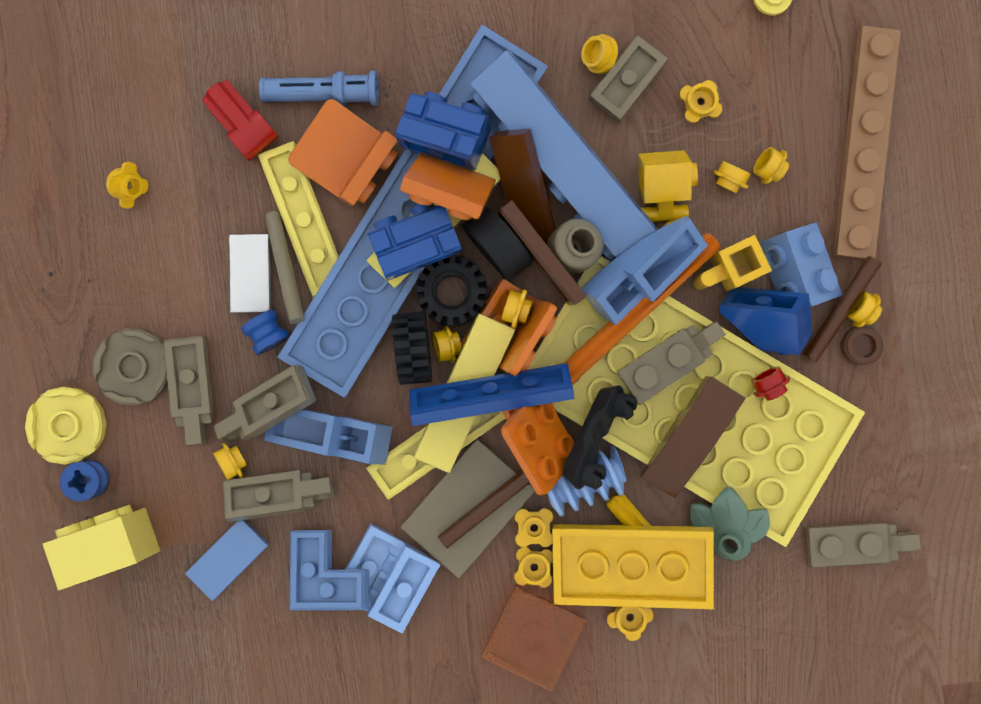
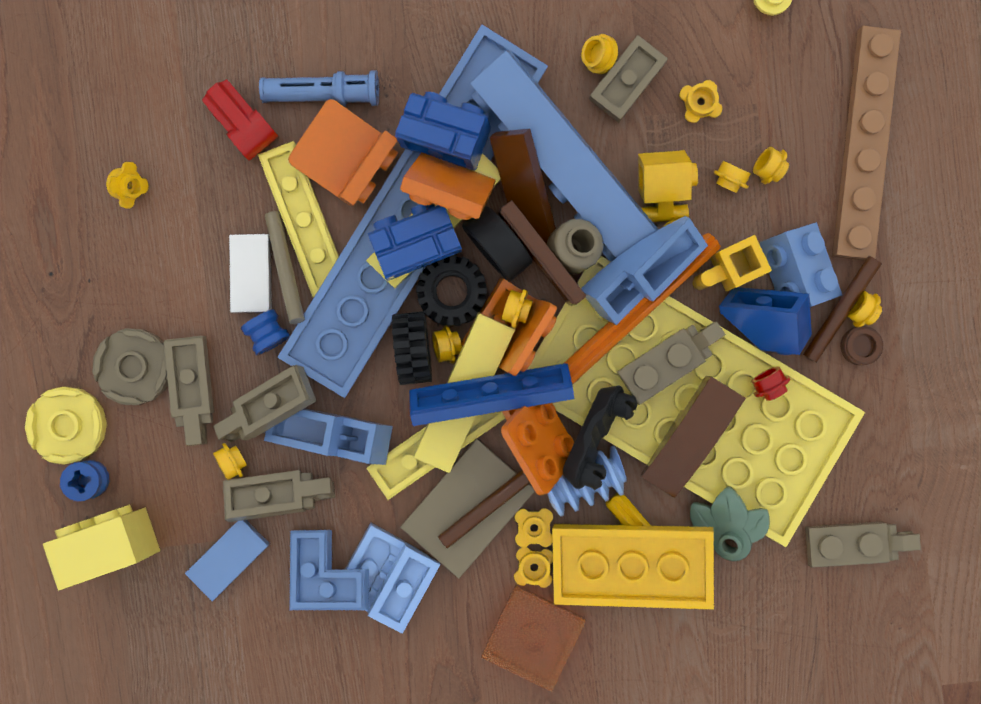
(633, 628): yellow plate -> none

